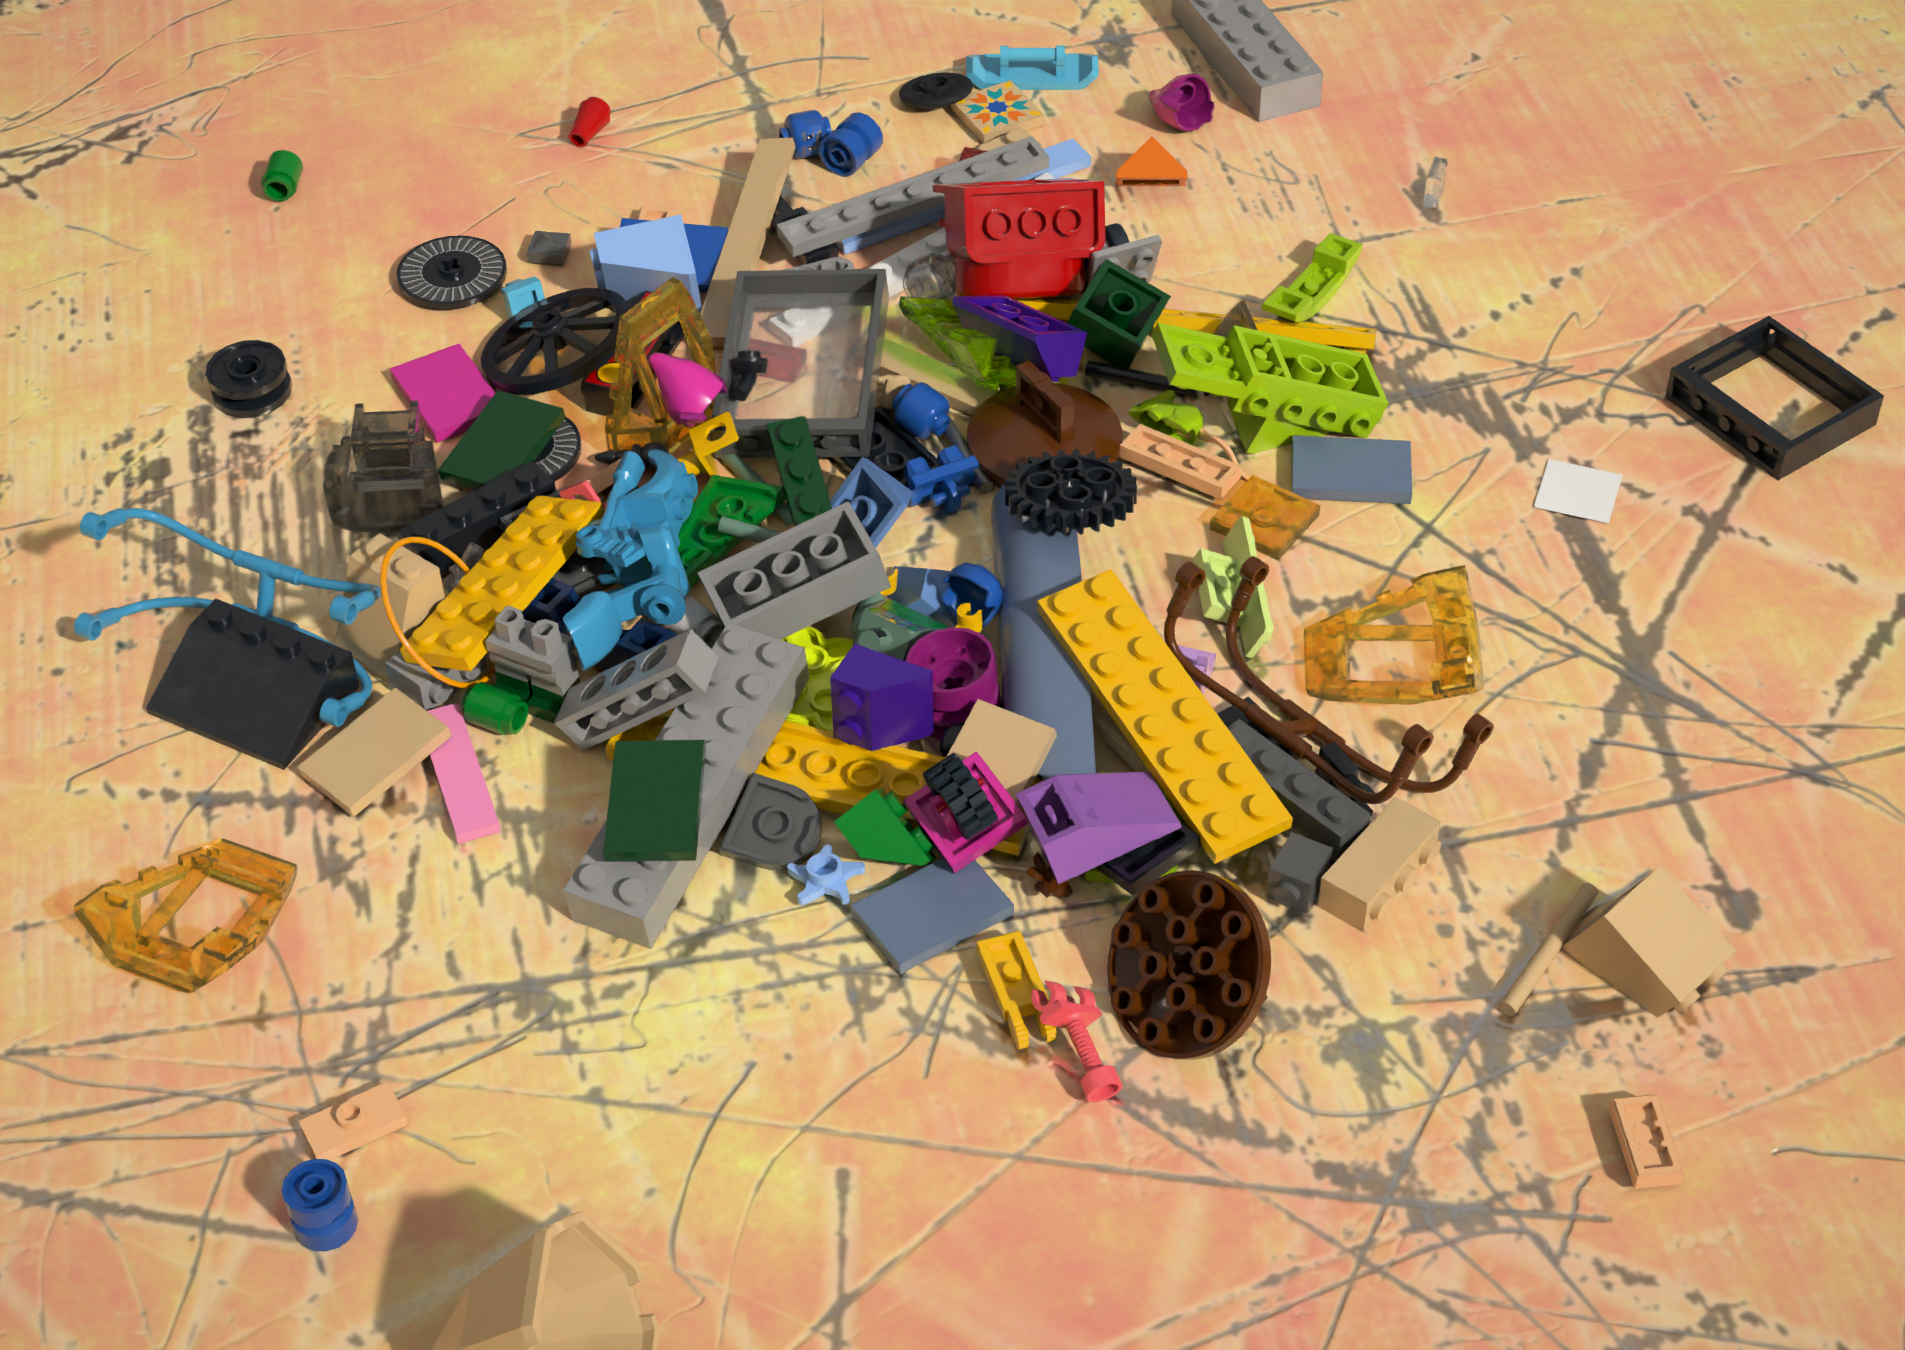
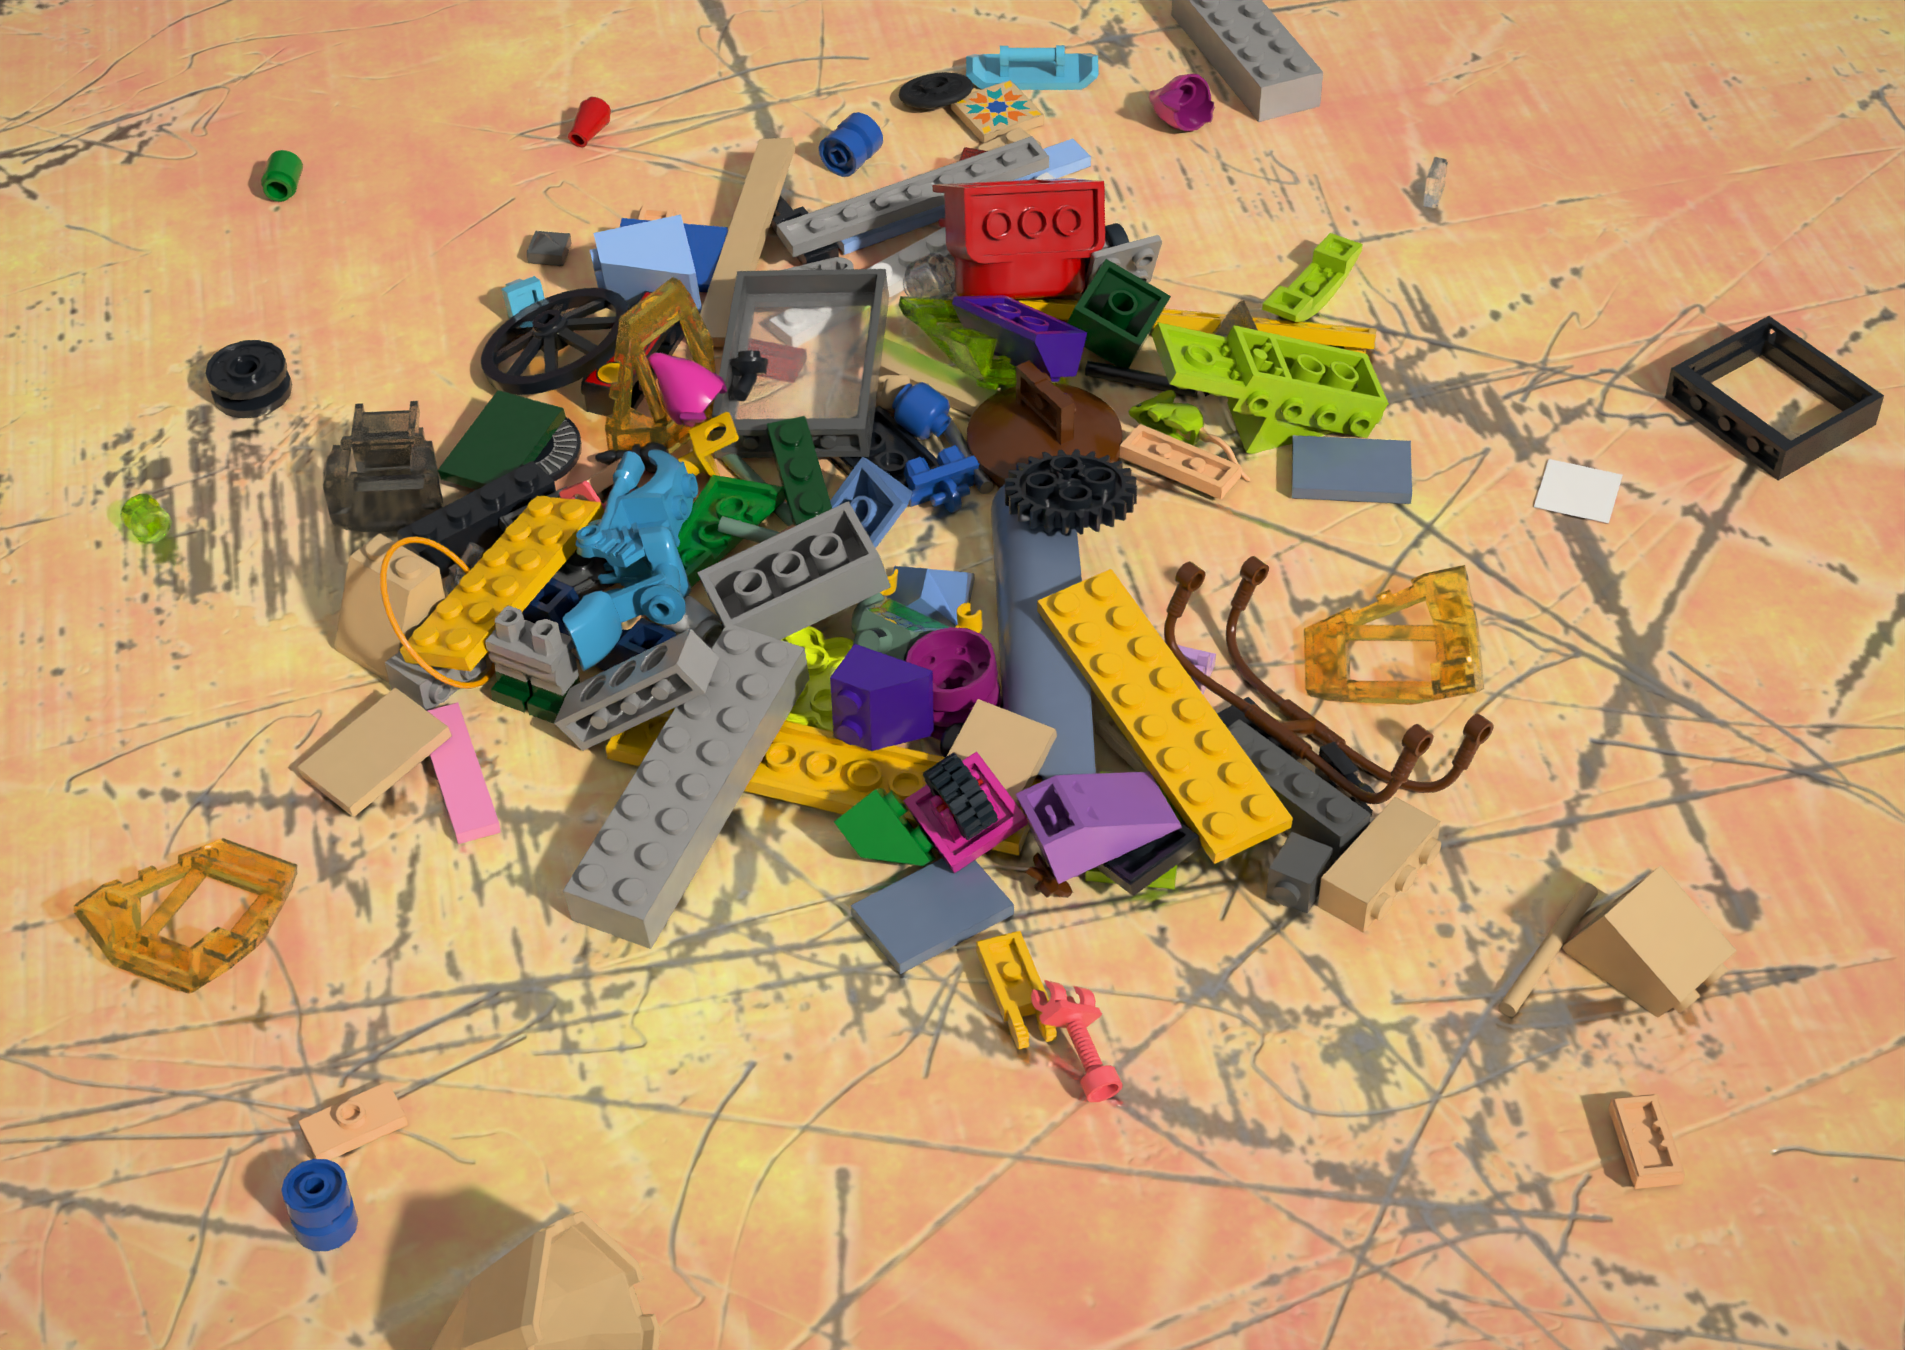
(146, 518): none -> clear neon green wheel
(252, 683): black slope -> none
(341, 609): dark azure bar -> none
(447, 389): dark pink tile -> none
(451, 272): piece -> none
(494, 709): green brick -> none
(655, 801): dark green tile -> none
(772, 825): dark grey tile -> none
(807, 131): blue head -> none
(825, 875): light blue animal -> none
(975, 586): blue hair -> none
(1151, 167): orange slope -> none
(1189, 965): reddish brown bracket -> none
(1222, 581): yellowish green bracket -> none
(1273, 512): clear yellow tile -> none

